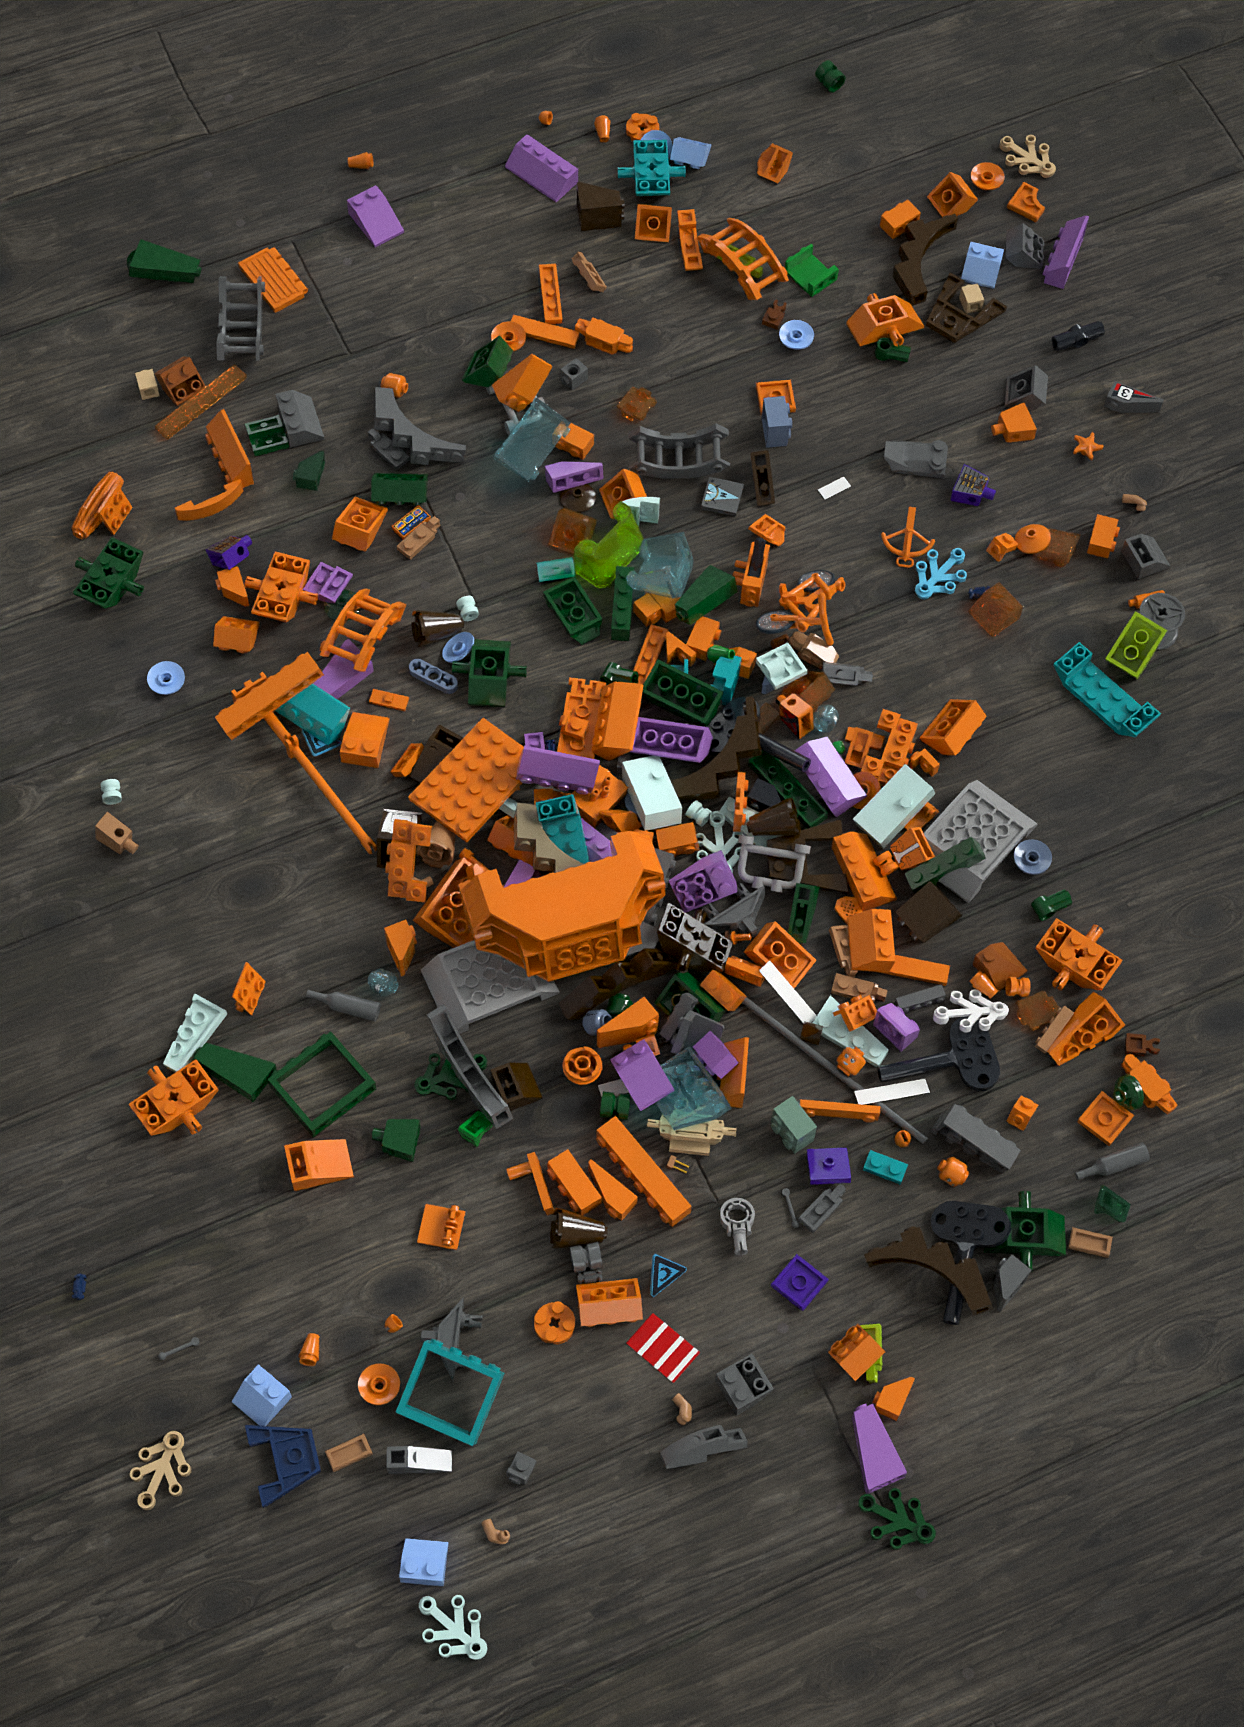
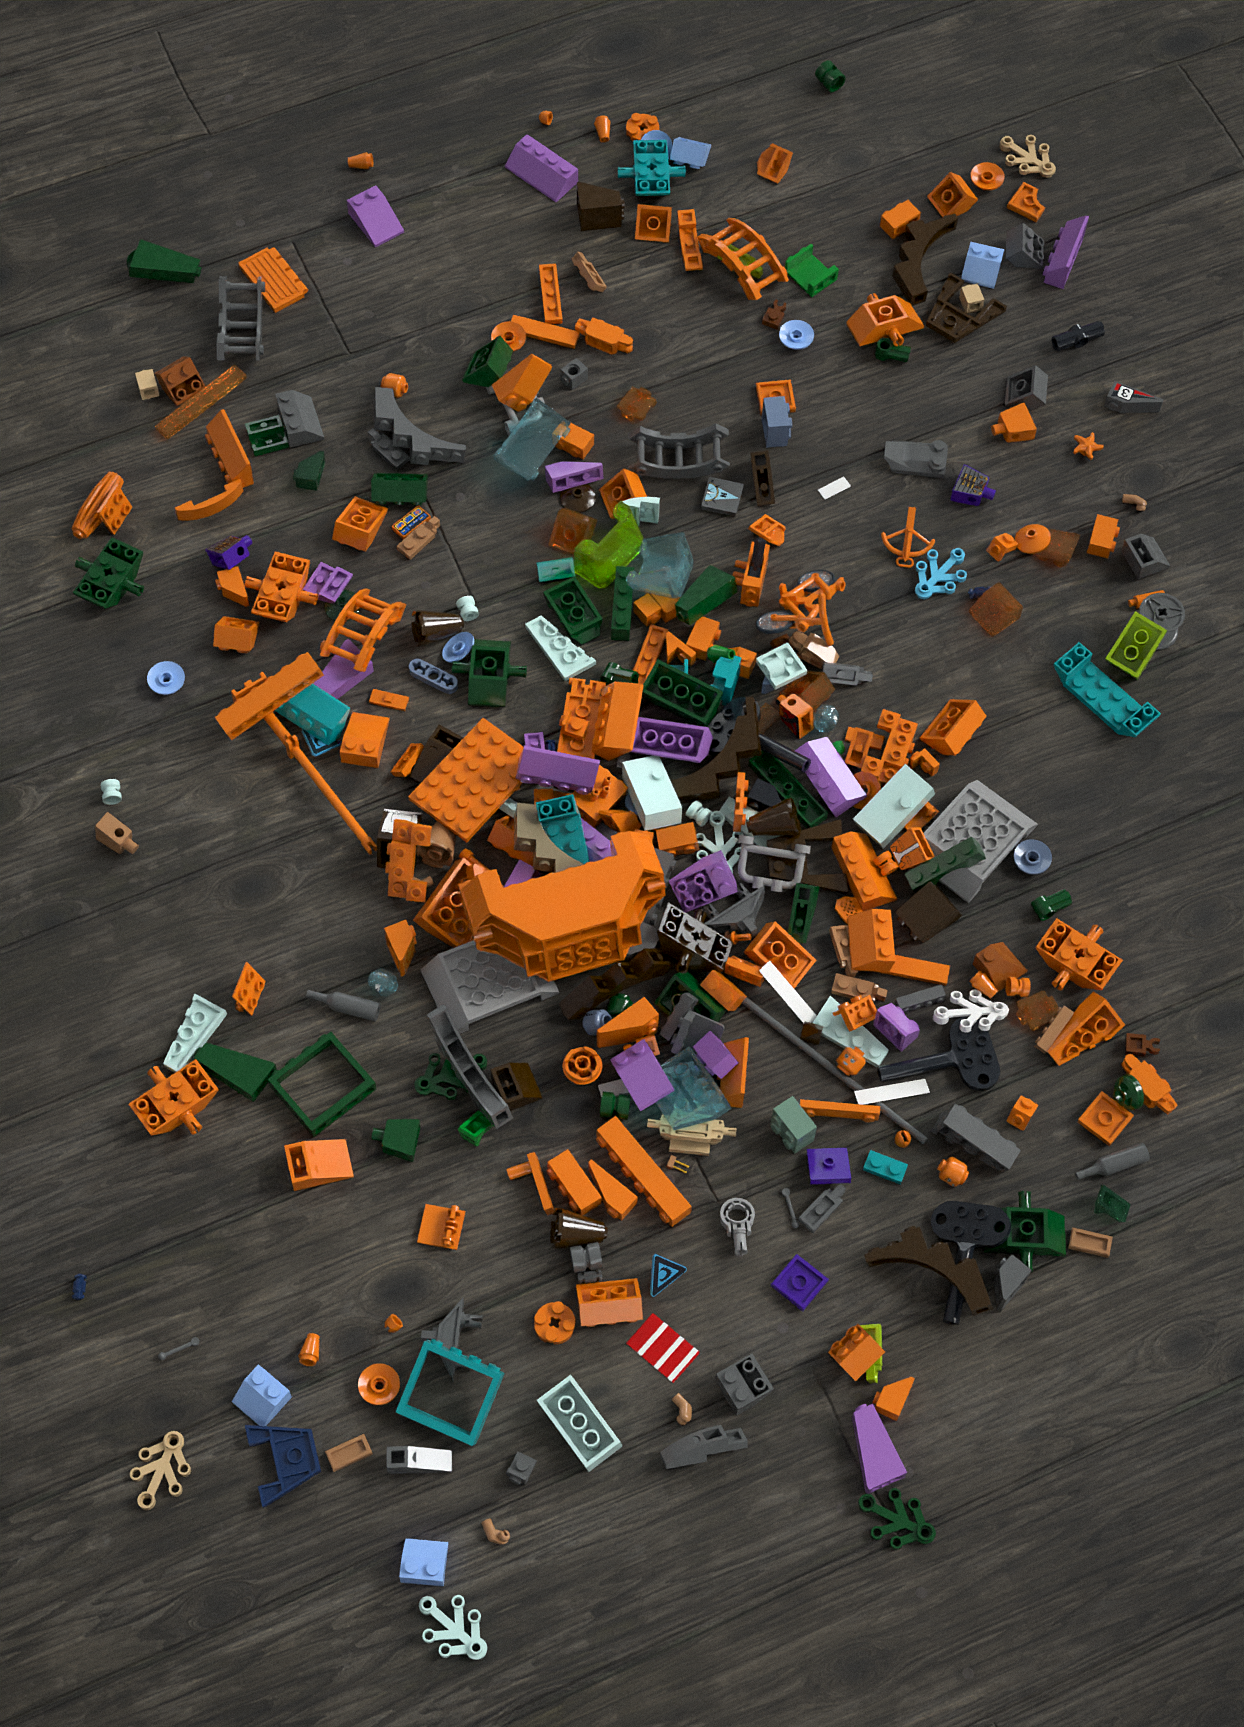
(559, 649): none -> light aqua wing
(579, 1423): none -> light aqua brick

